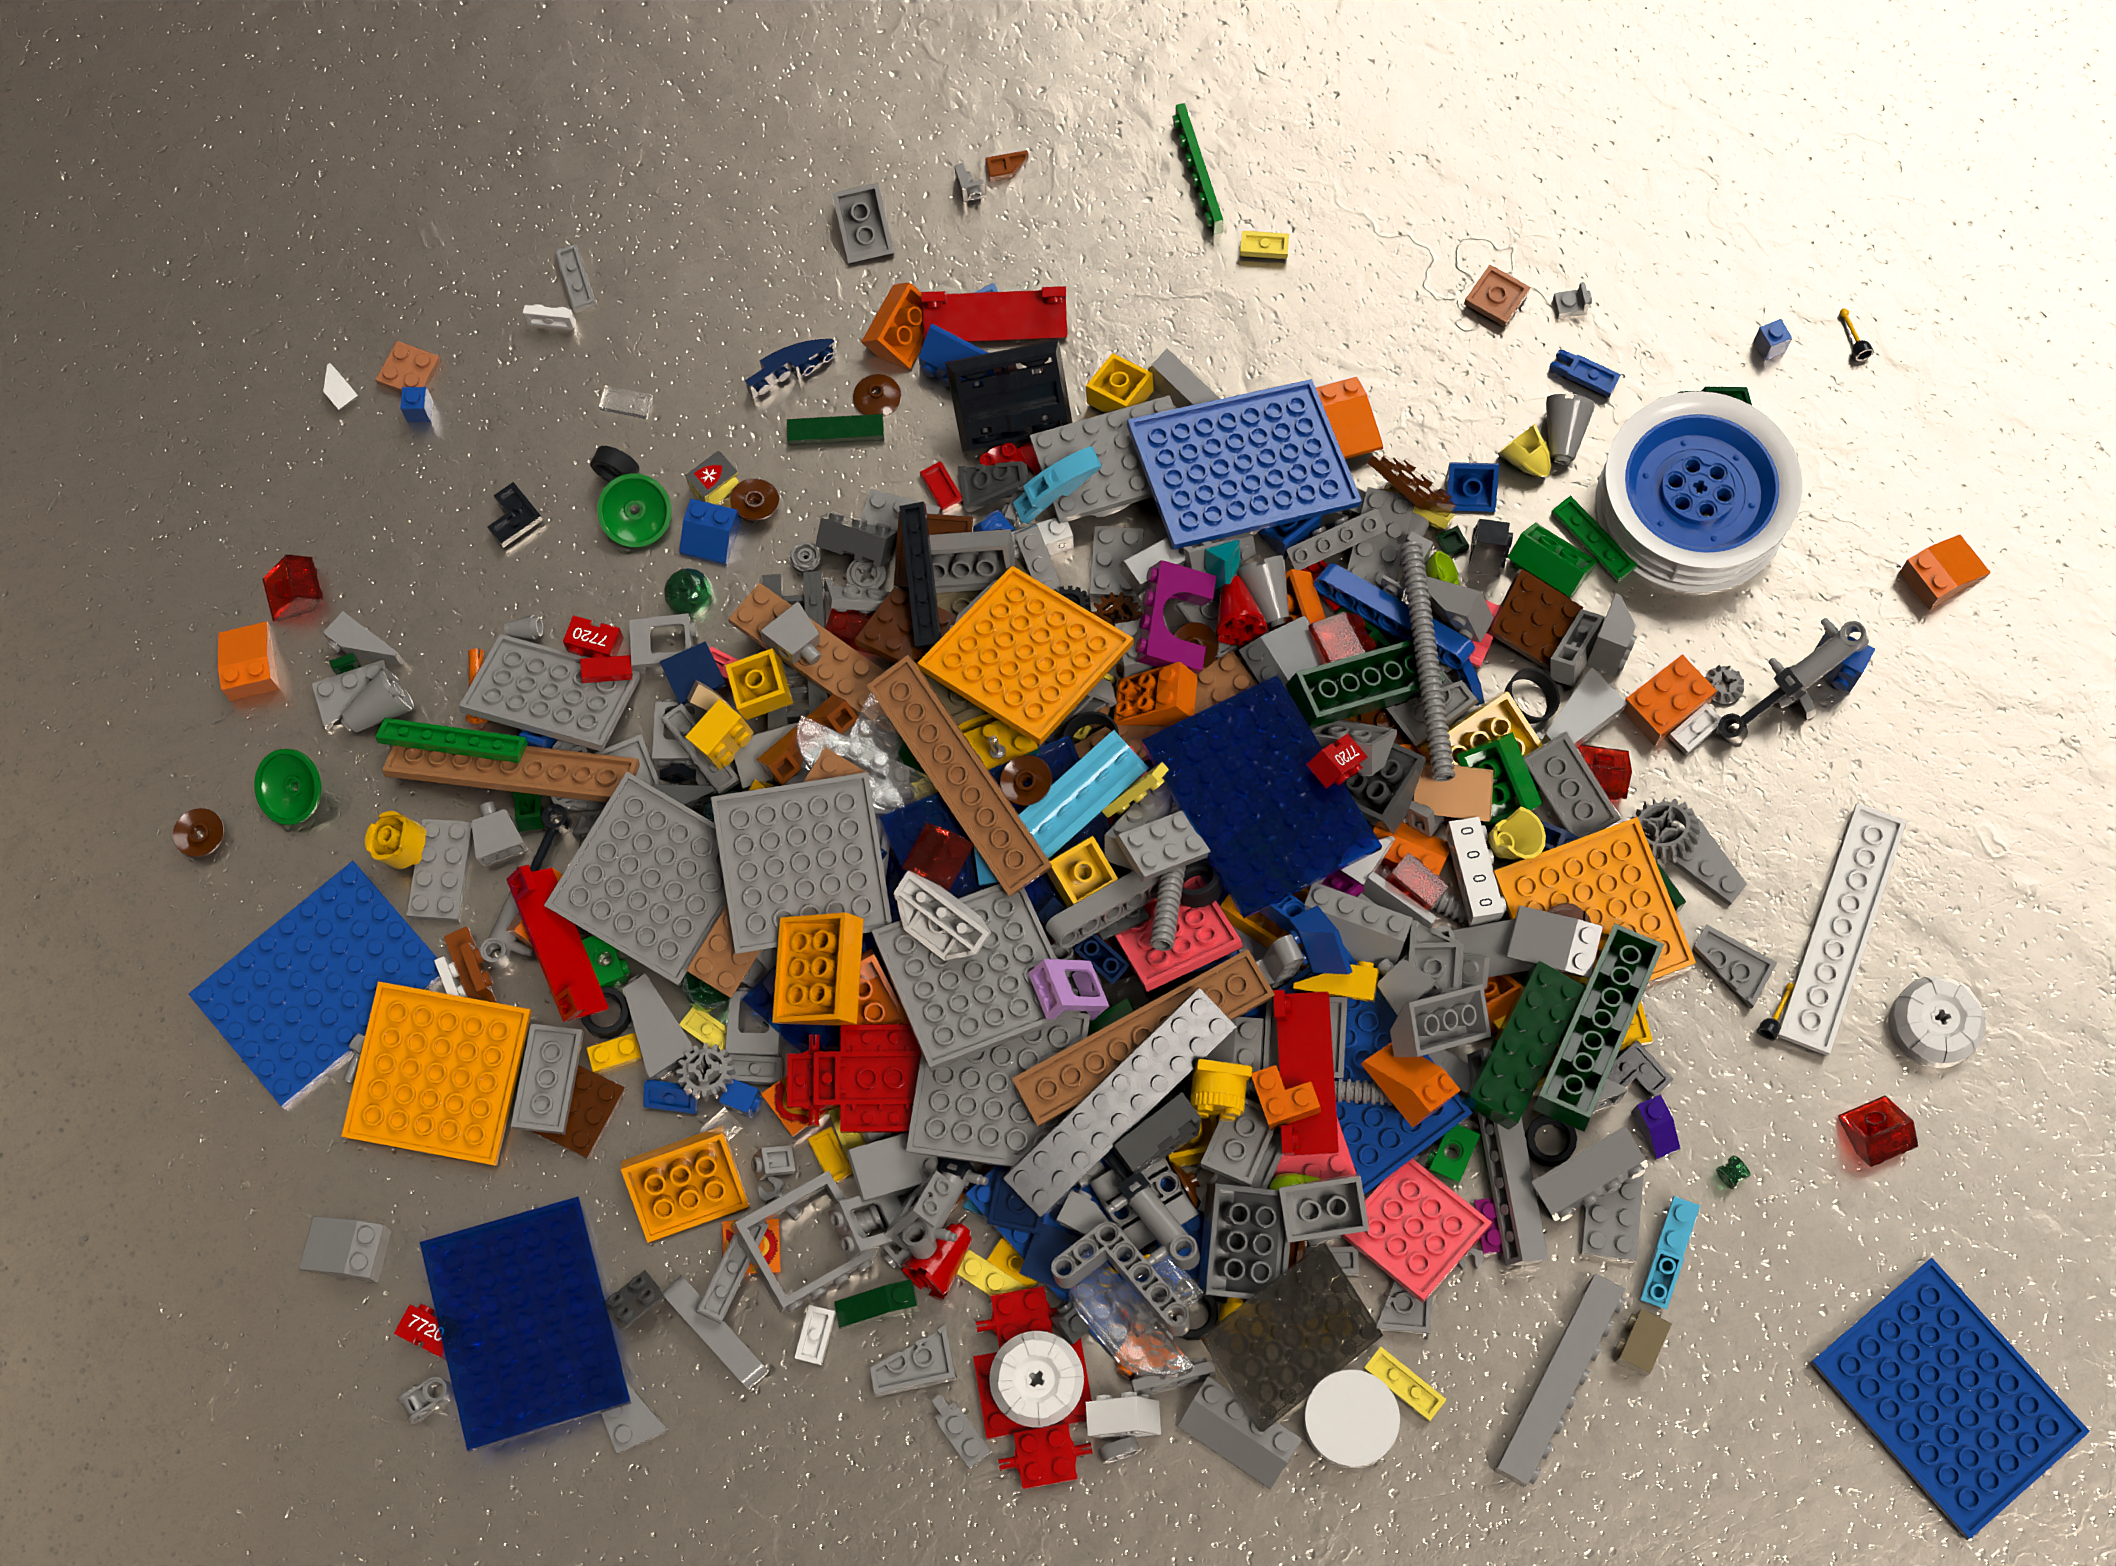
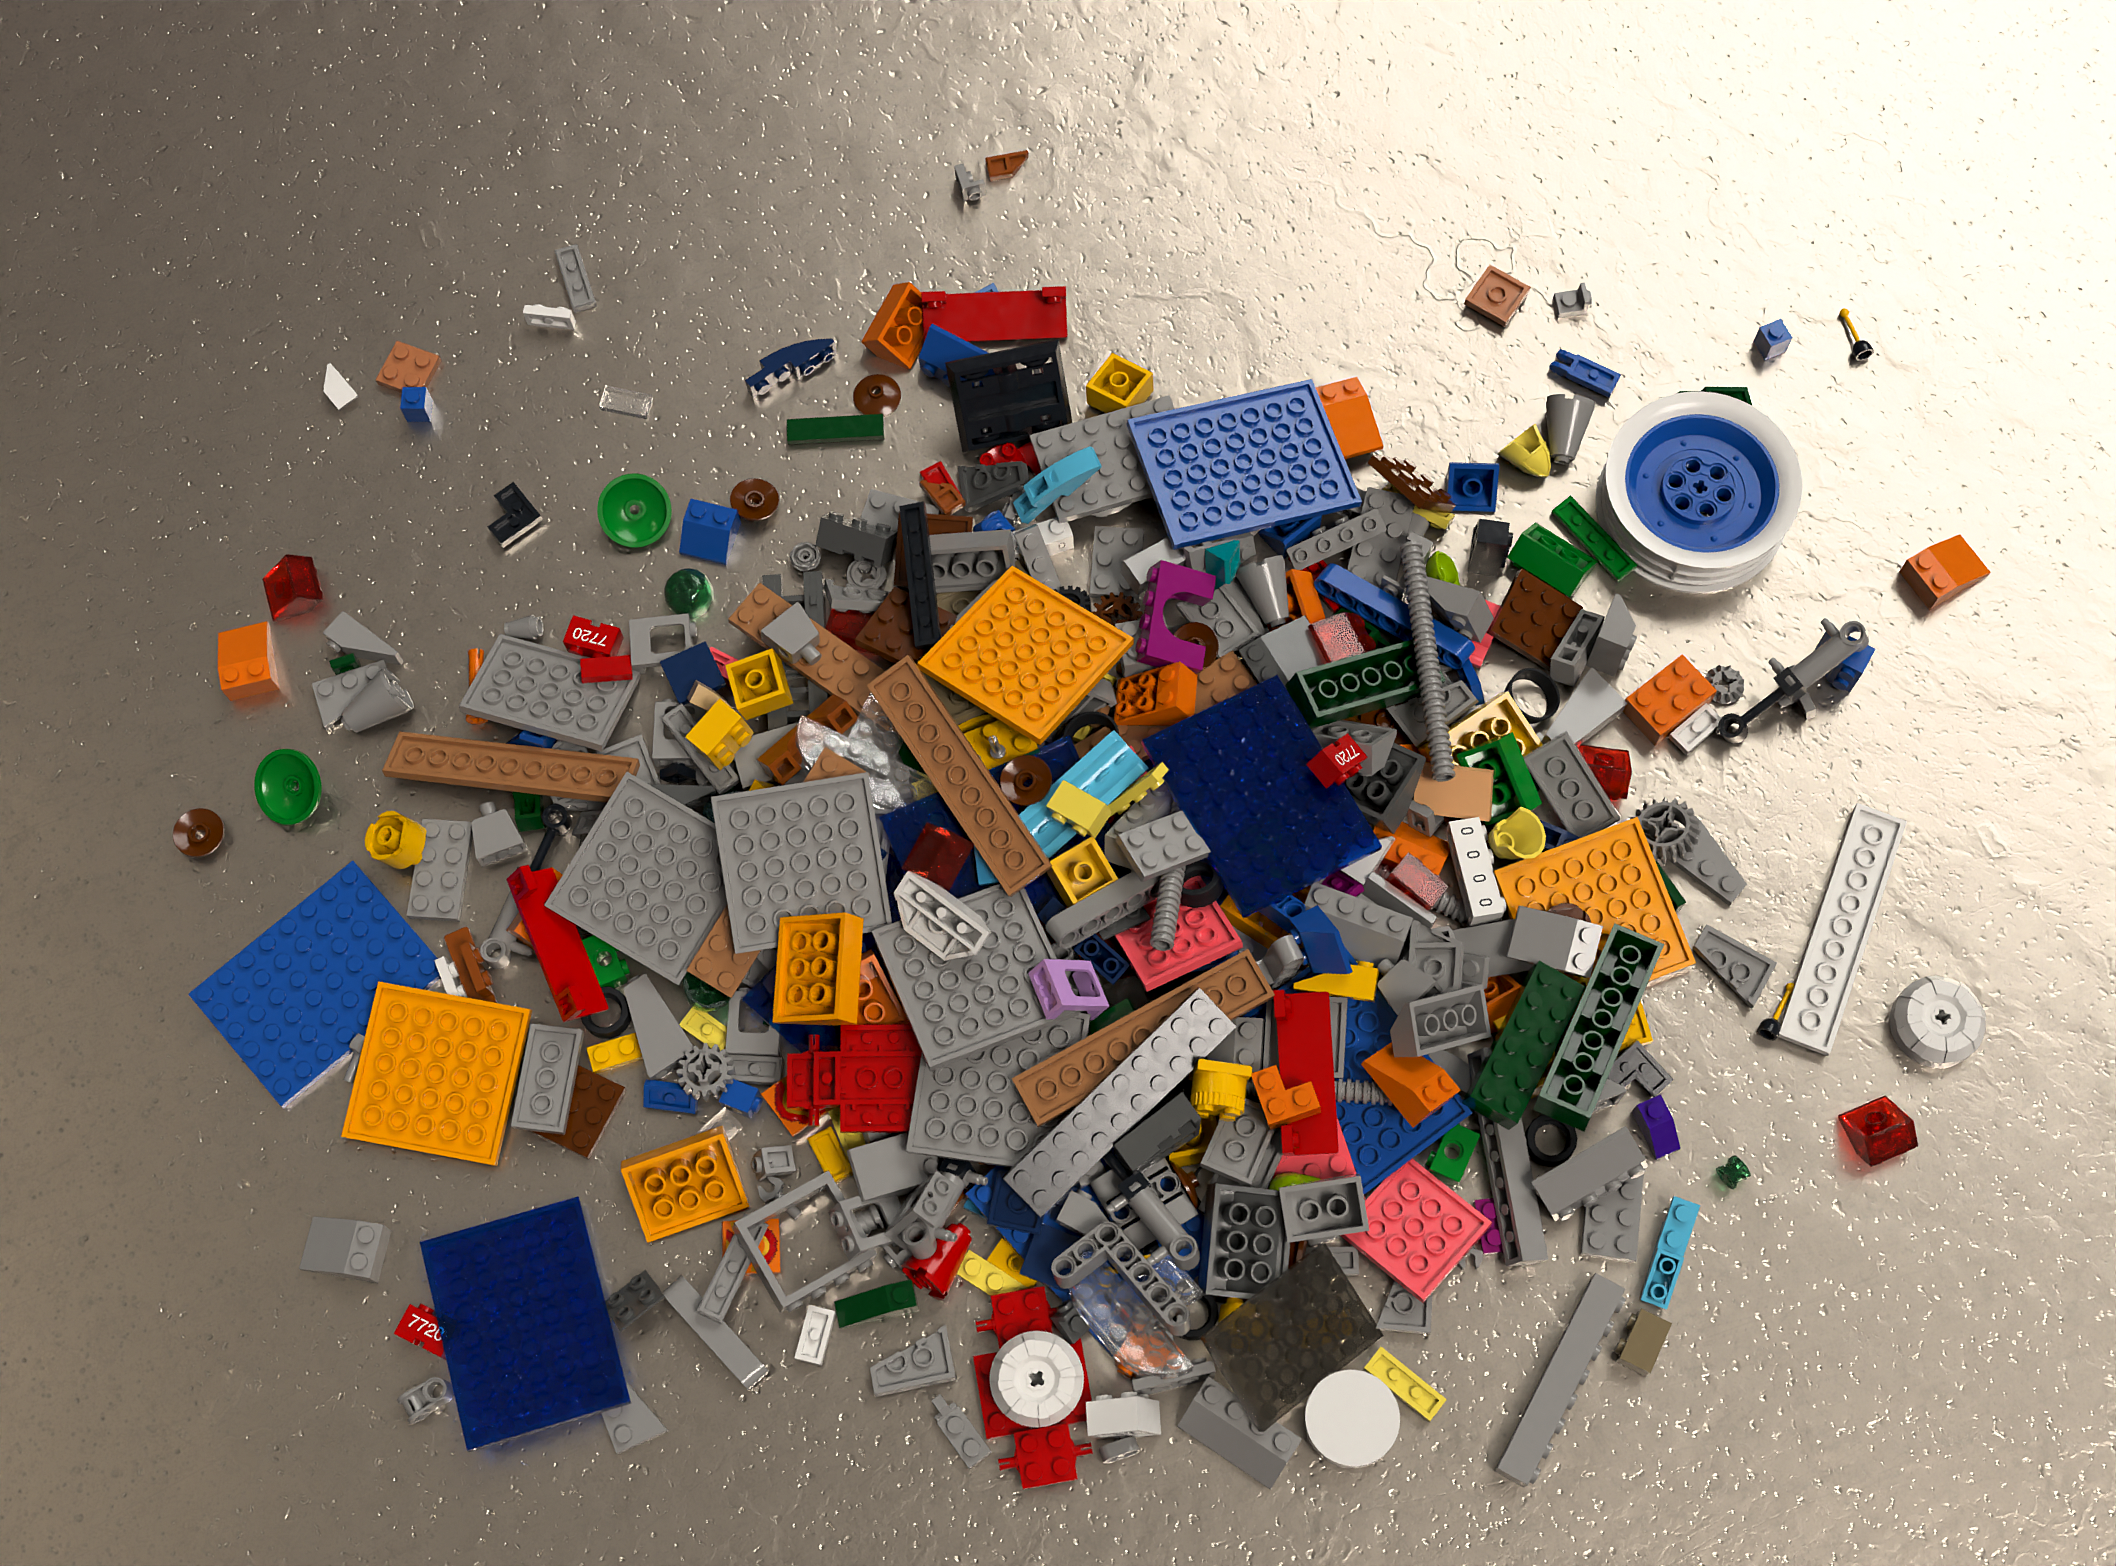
(451, 740): green plate -> none
(612, 463): black tyre -> none
(712, 479): piece -> none
(863, 223): light grey slope -> none
(943, 496): none -> dark orange tile
(1078, 809): none -> light yellow brick
(1179, 382): light grey slope -> none
(1200, 174): green plate -> none
(1238, 615): red cone -> none
(1264, 244): light yellow plate -> none
(1452, 541): dark green tile -> none
(1950, 1398): blue plate -> none

